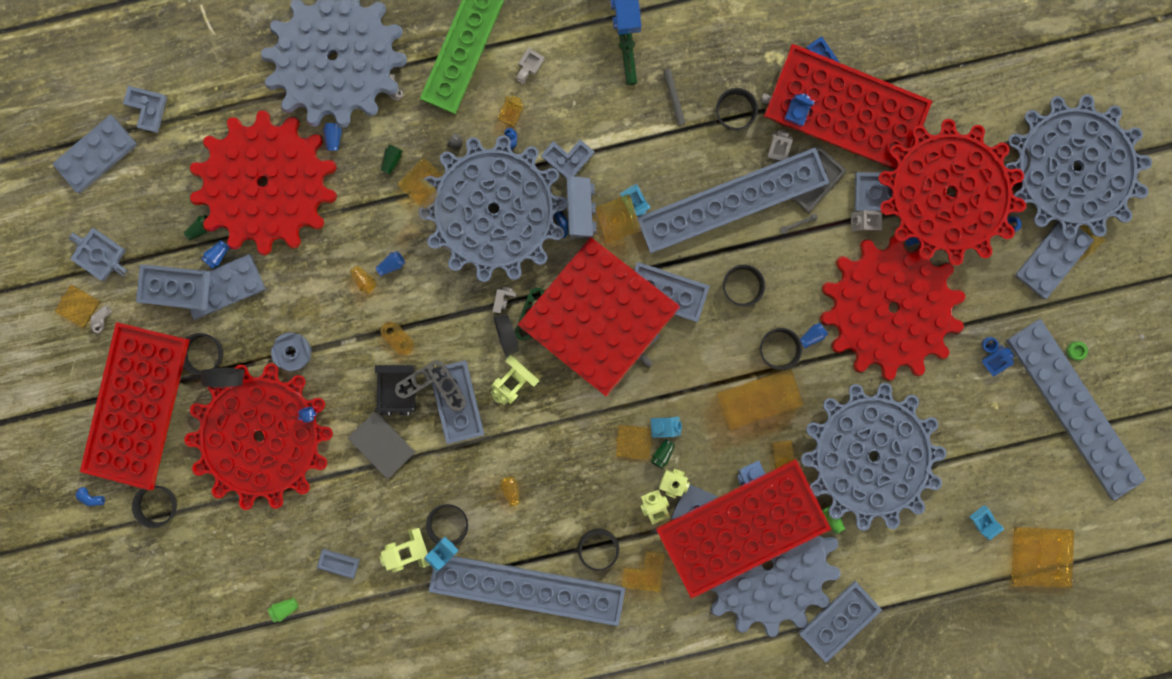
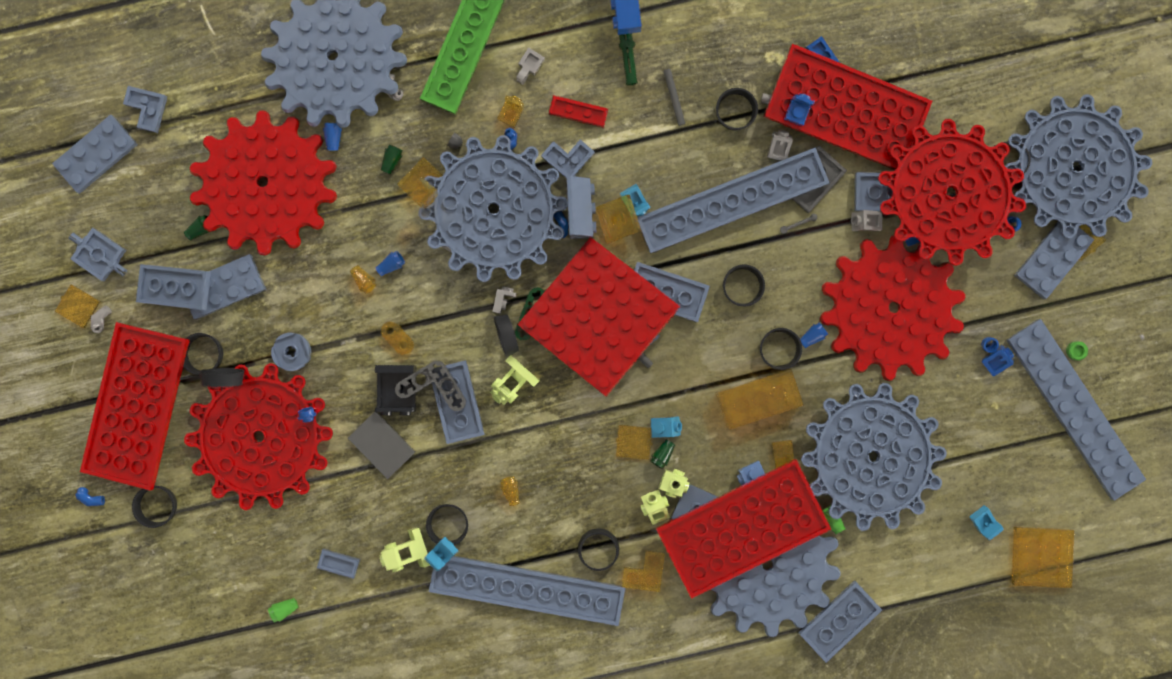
(215, 254): blue cone -> none
(578, 111): none -> red tile

